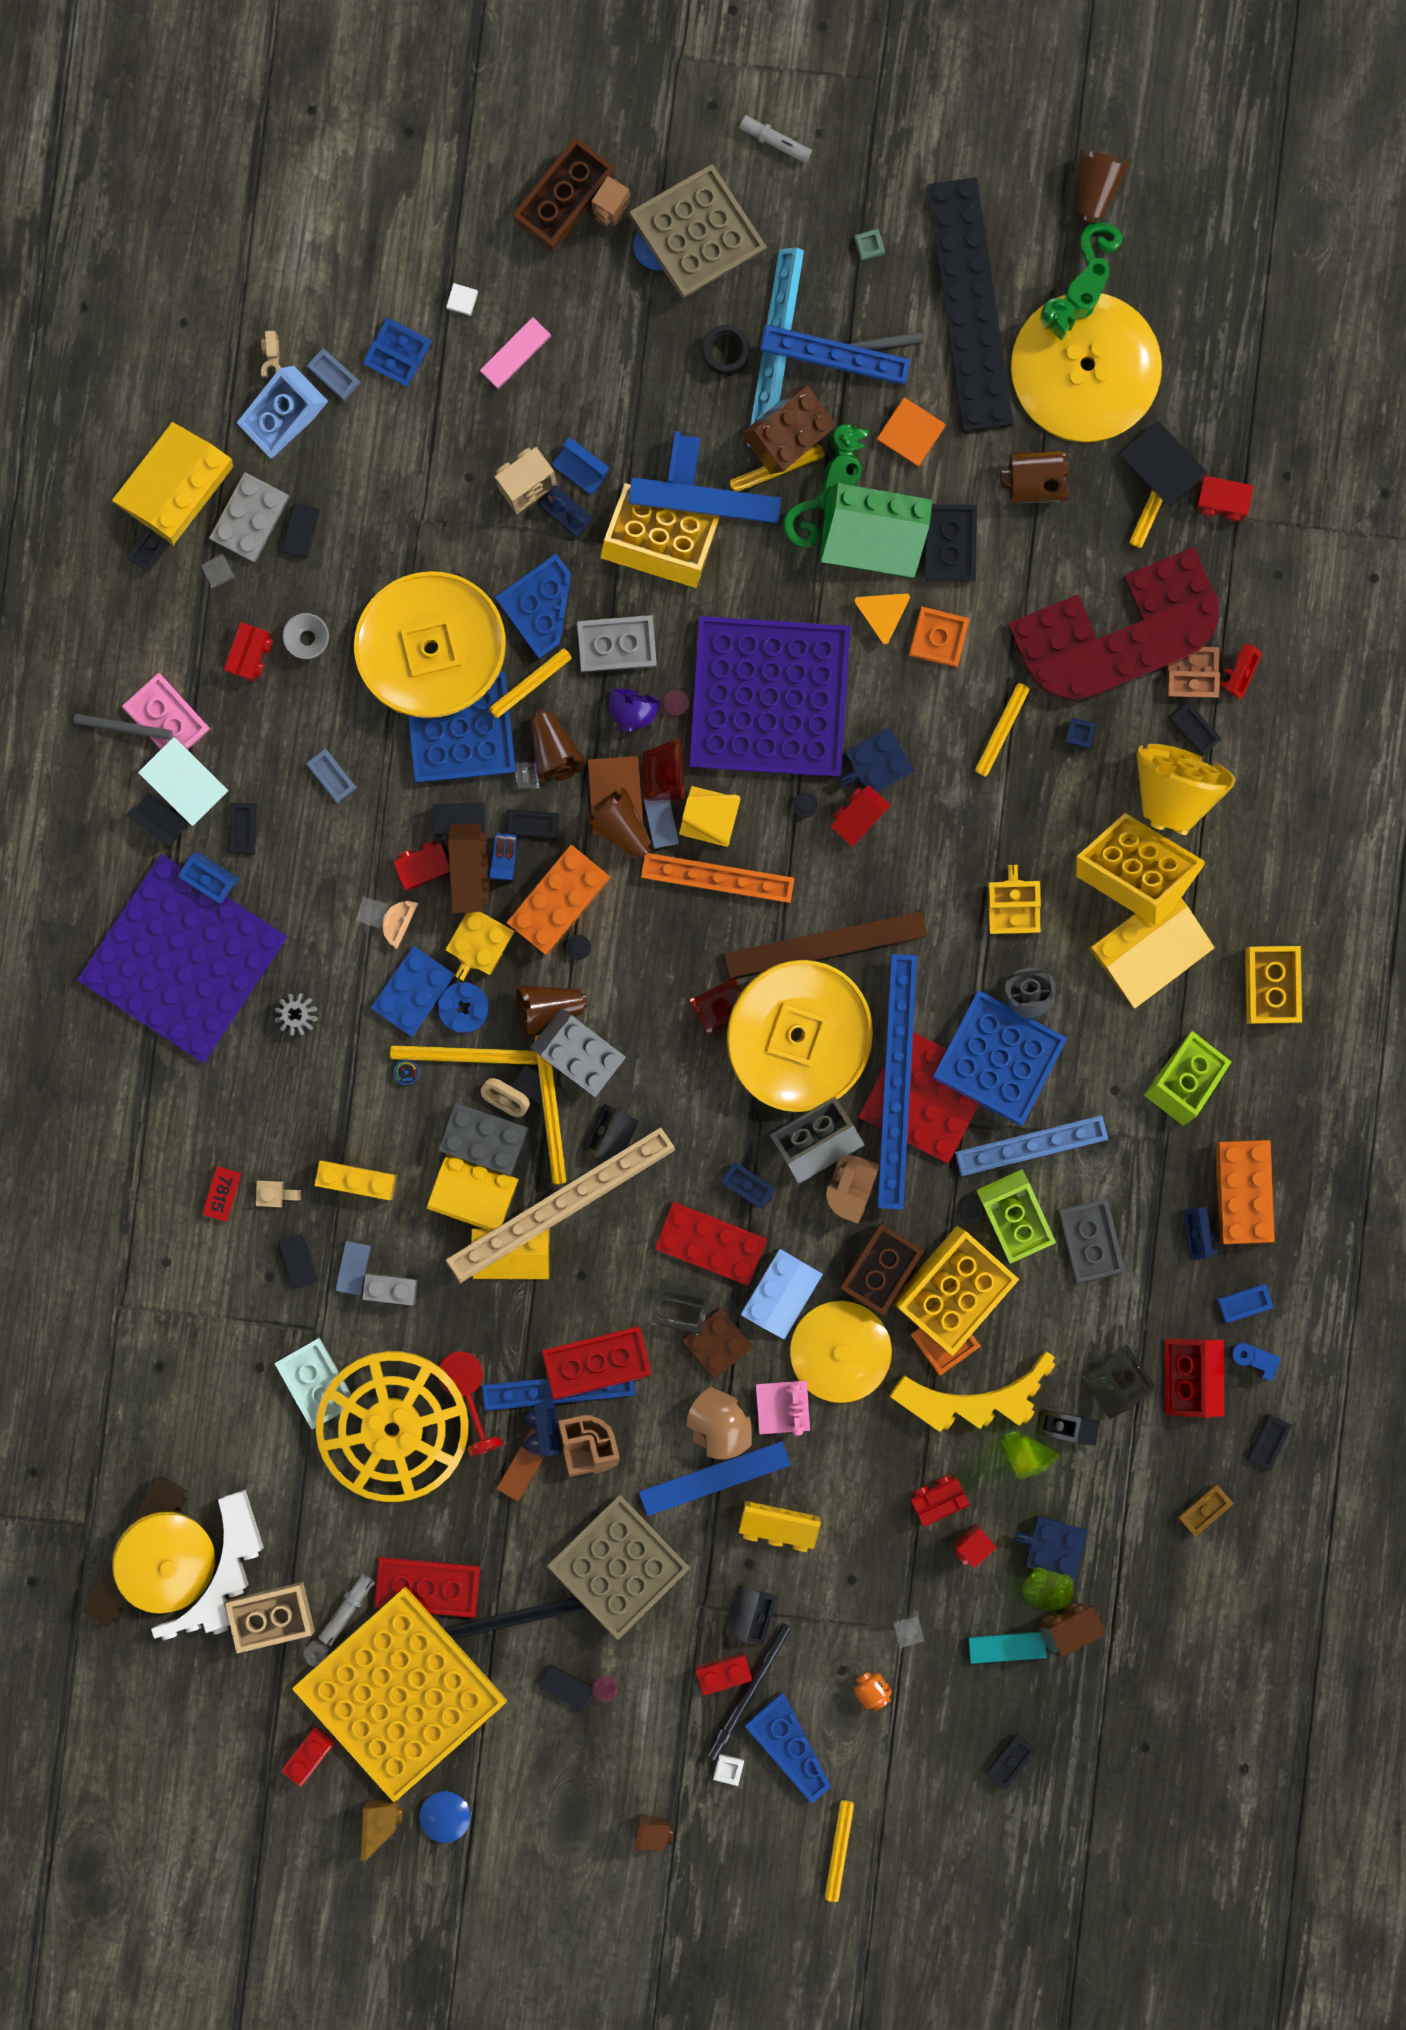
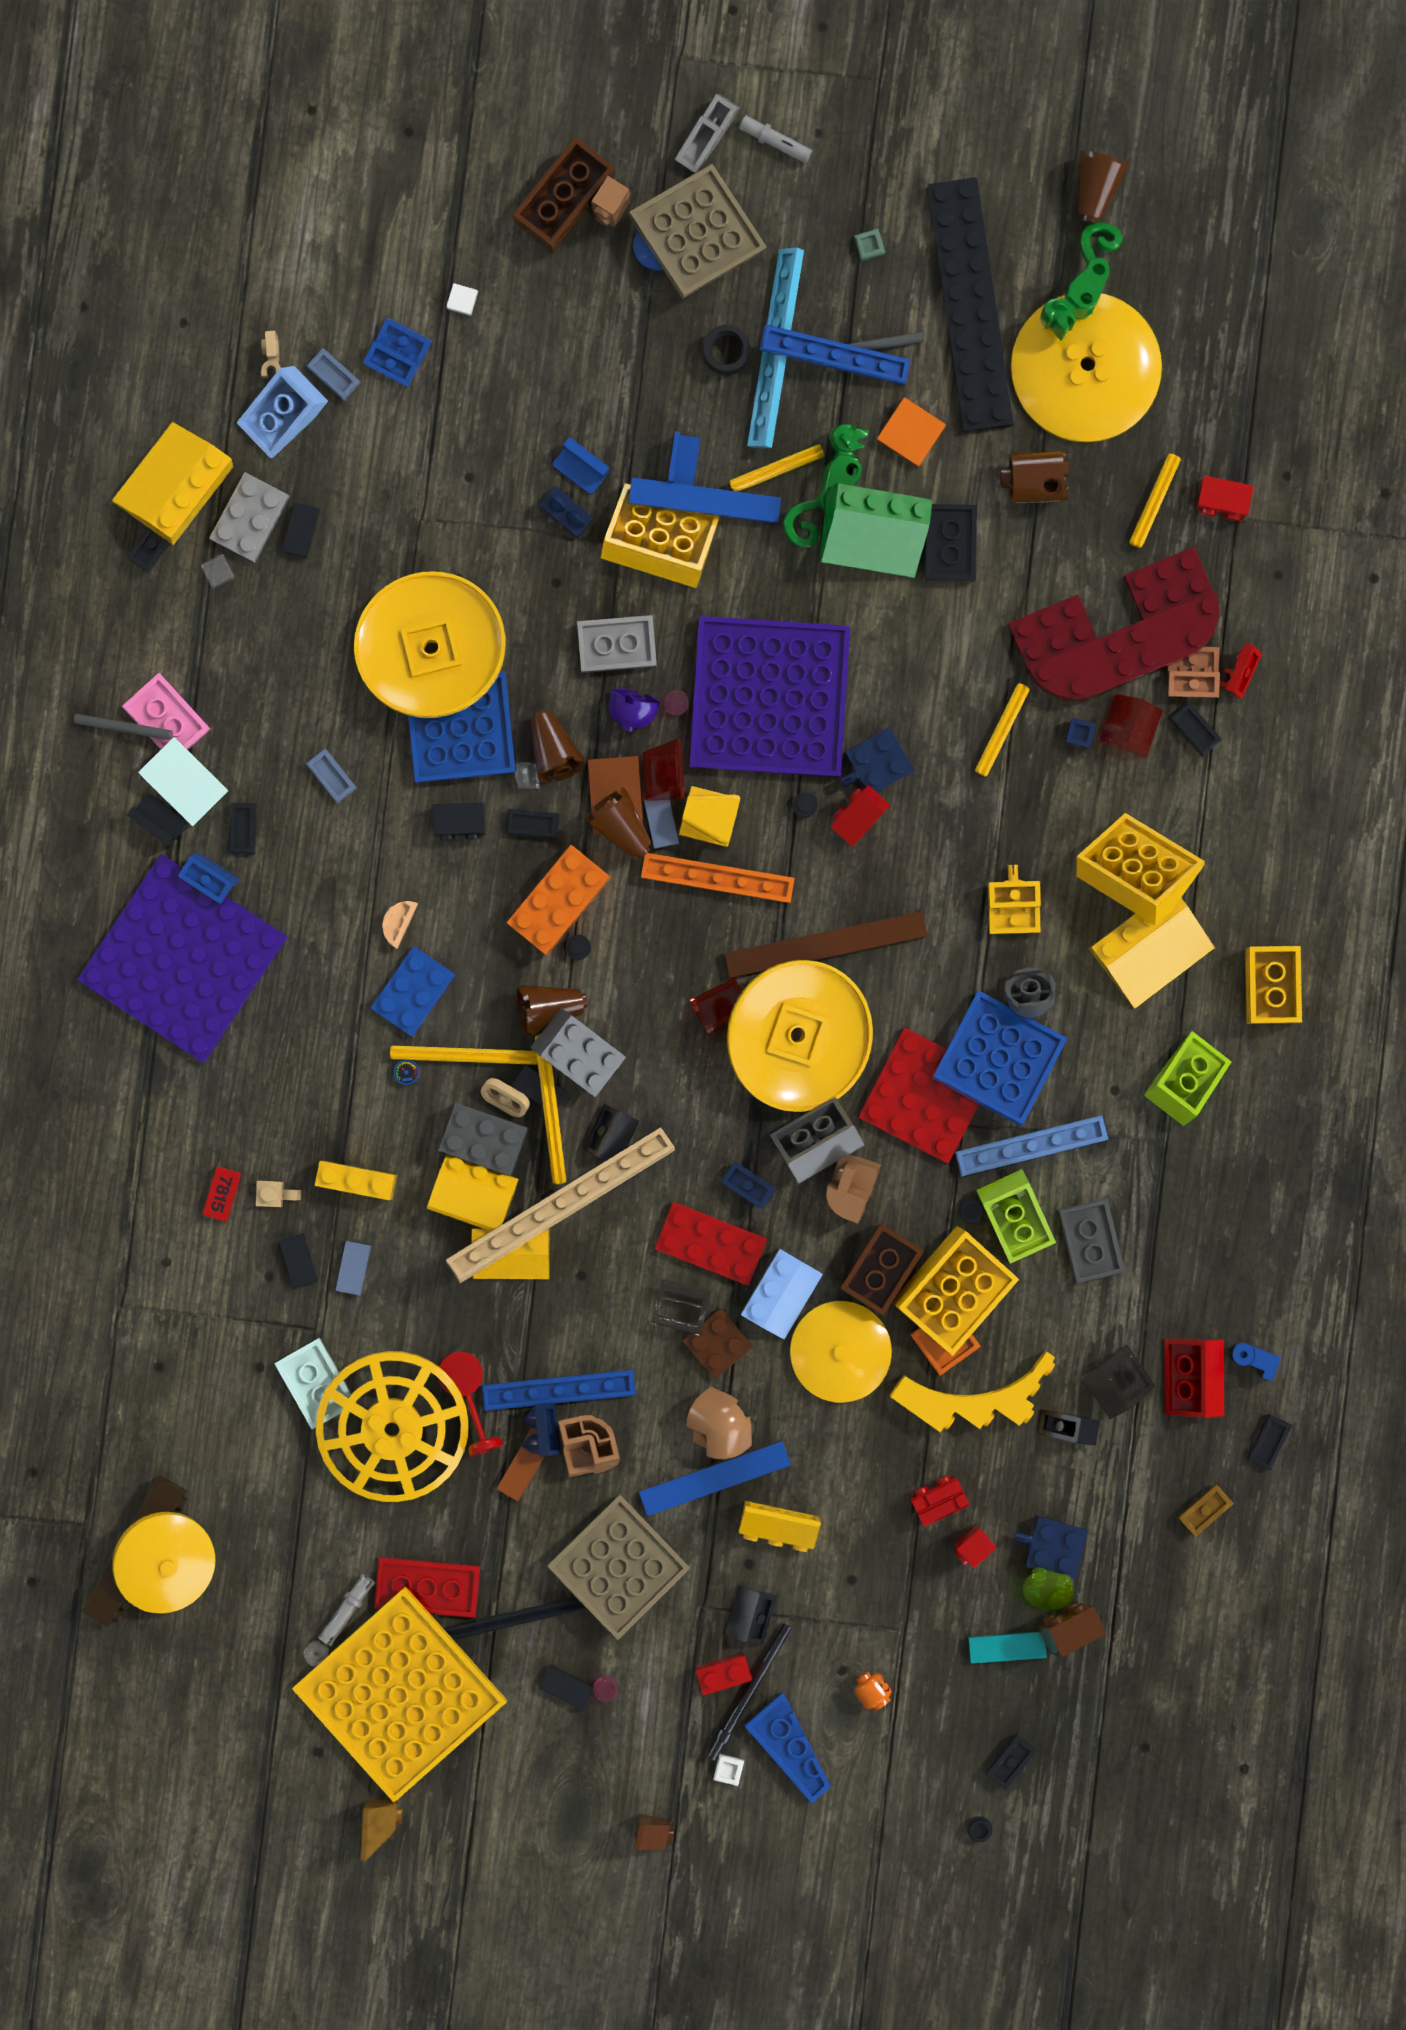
(240, 1540): white arch -> none
(247, 652): red brick -> none
(270, 1617): tan brick -> none
(286, 1013): light grey gear -> none
(299, 625): light grey piece -> none
(308, 1756): red brick -> none
(372, 912): clear plate -> none
(390, 1289): light grey brick -> none
(422, 866): red brick -> none
(445, 1816): blue dish -> none
(449, 1004): blue plate -> none
(468, 868): reddish brown brick -> none
(479, 943): yellow plate -> none
(504, 857): blue leg -> none
(515, 353): bright pink tile -> none
(525, 479): tan brick -> none
(530, 683): yellow axle -> none
(539, 605): blue plate -> none
(596, 1363): red tile -> none
(707, 133): none -> light grey slope
(783, 1407): bright pink hinge -> none
(789, 429): reddish brown brick -> none
(839, 1851): yellow axle -> none
(883, 612): light orange piece -> none
(897, 1081): blue plate -> none
(908, 1631): clear plate -> none
(939, 637): orange tile -> none
(979, 1829): none -> black plate
(1027, 1455): clear neon green wedge -> none
(1131, 725): none -> clear red slope
(1163, 464): black tile -> none
(1179, 786): yellow cone -> none
(1198, 1233): dark blue plate -> none
(1244, 1192): orange brick -> none
(1245, 1303): blue tile -> none

